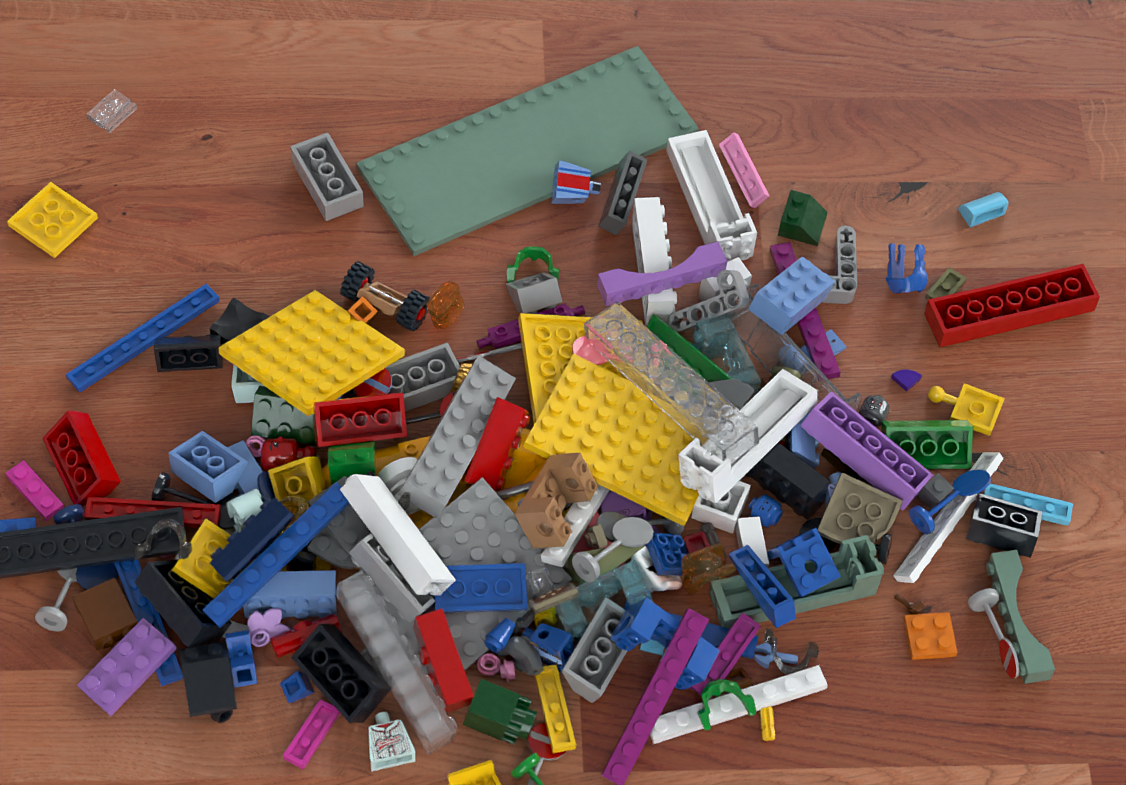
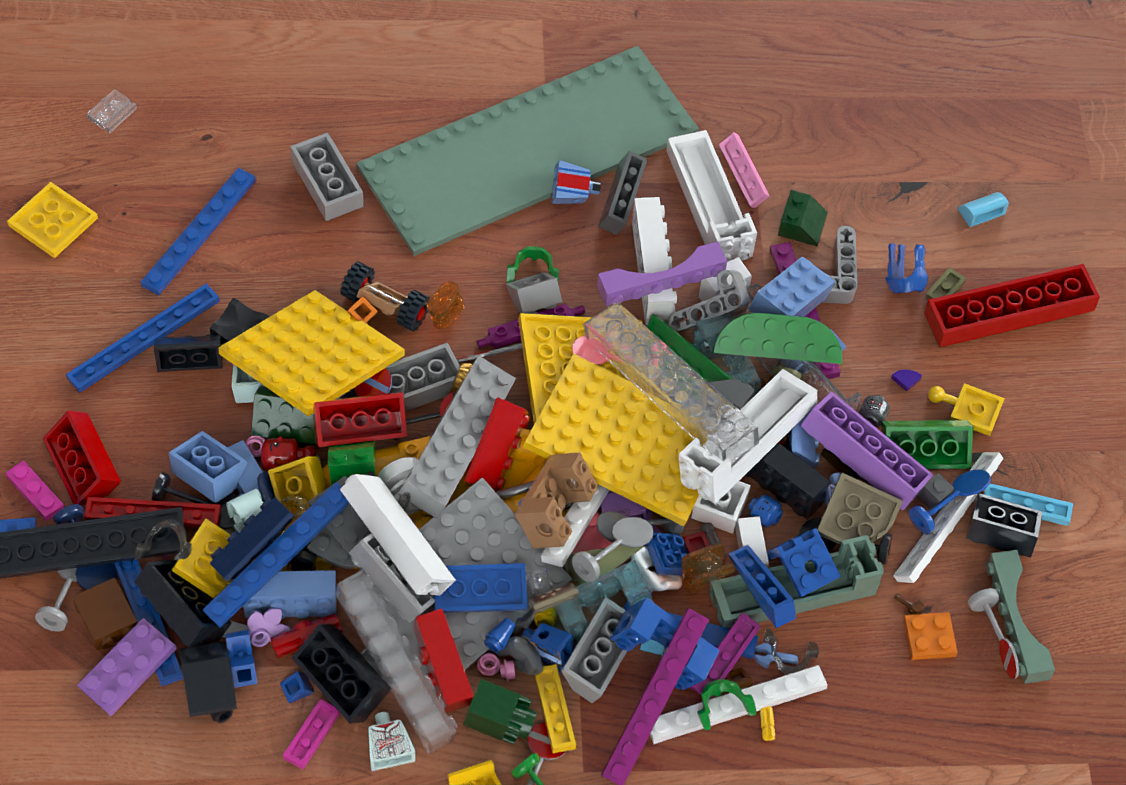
(198, 231): none -> blue plate
(595, 537): dark tan plate -> none
(779, 338): none -> green plate

